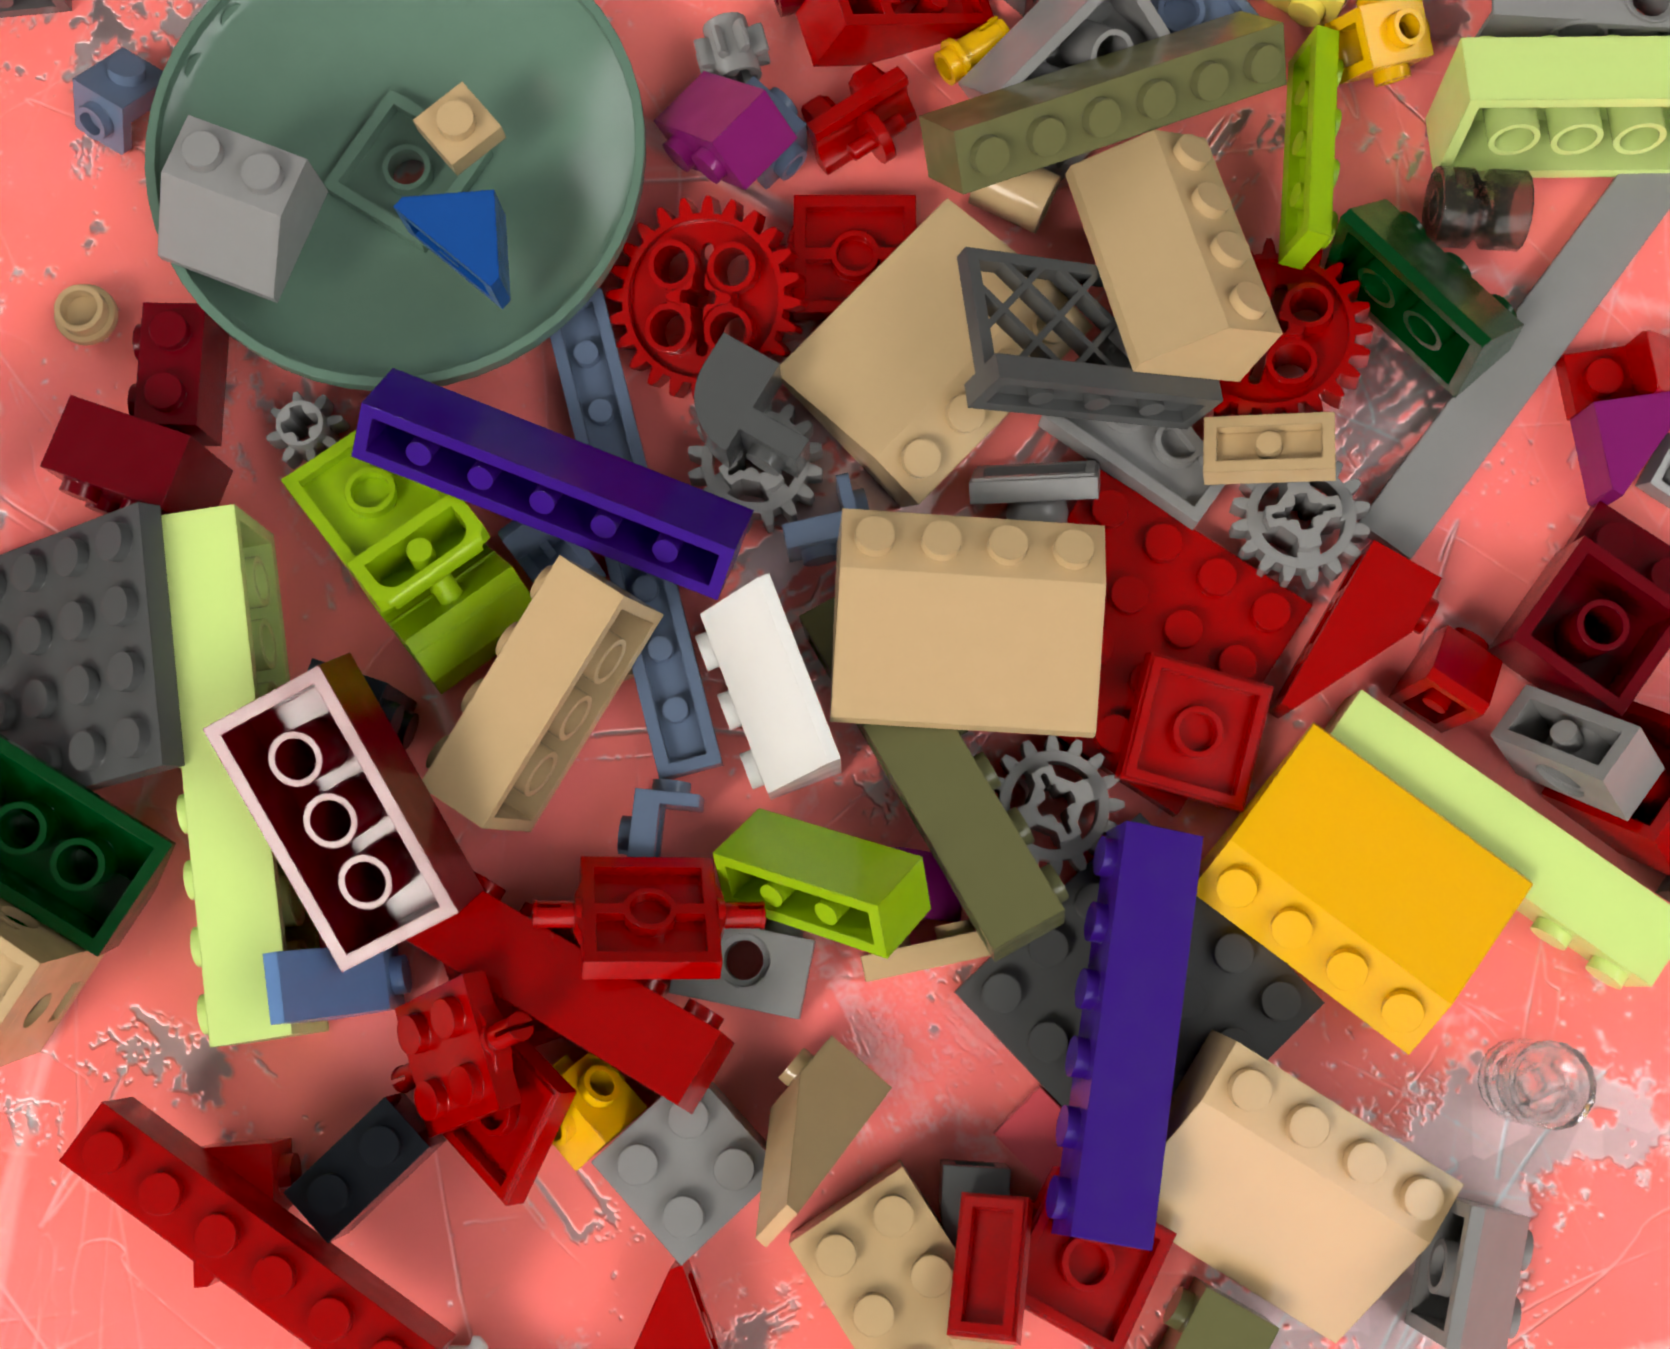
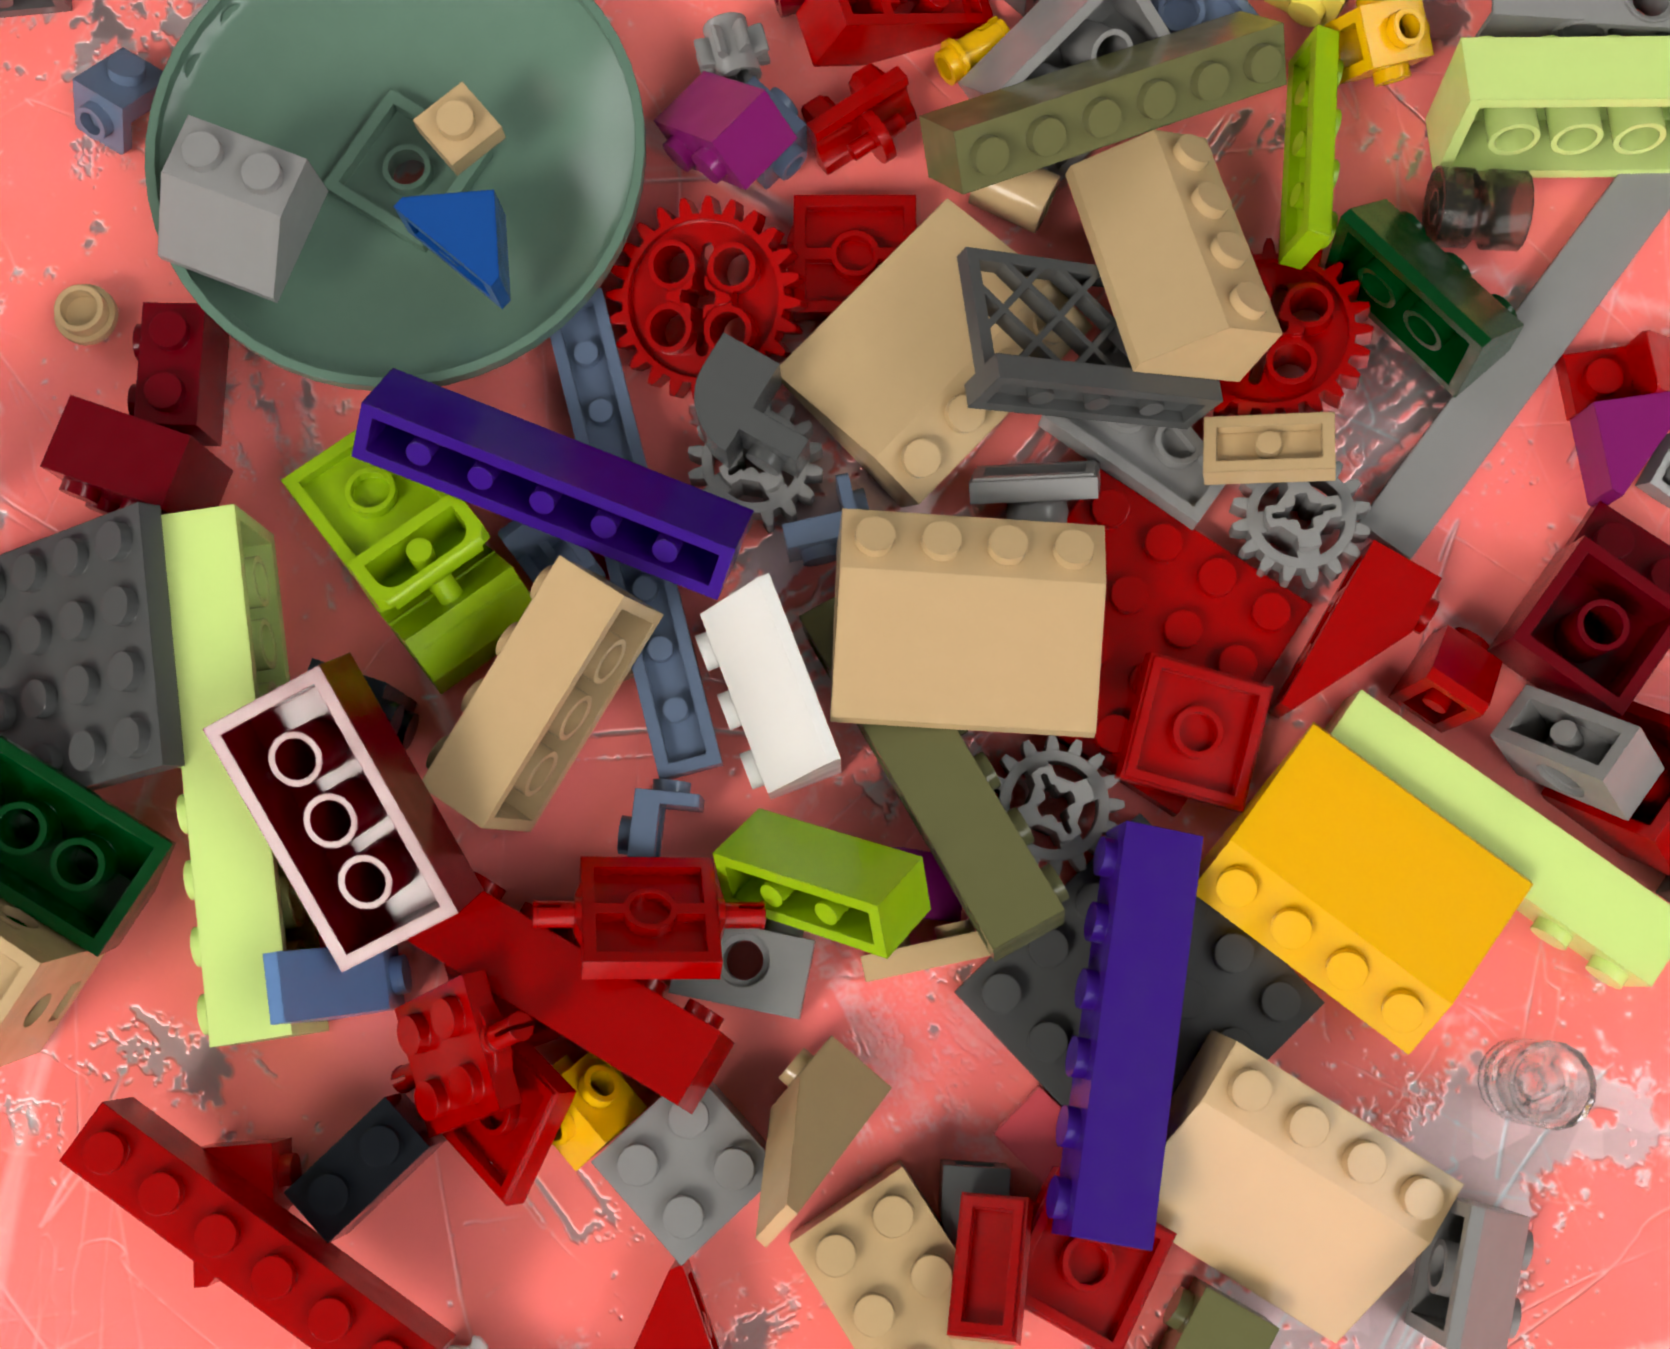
(292, 427): light grey gear -> none

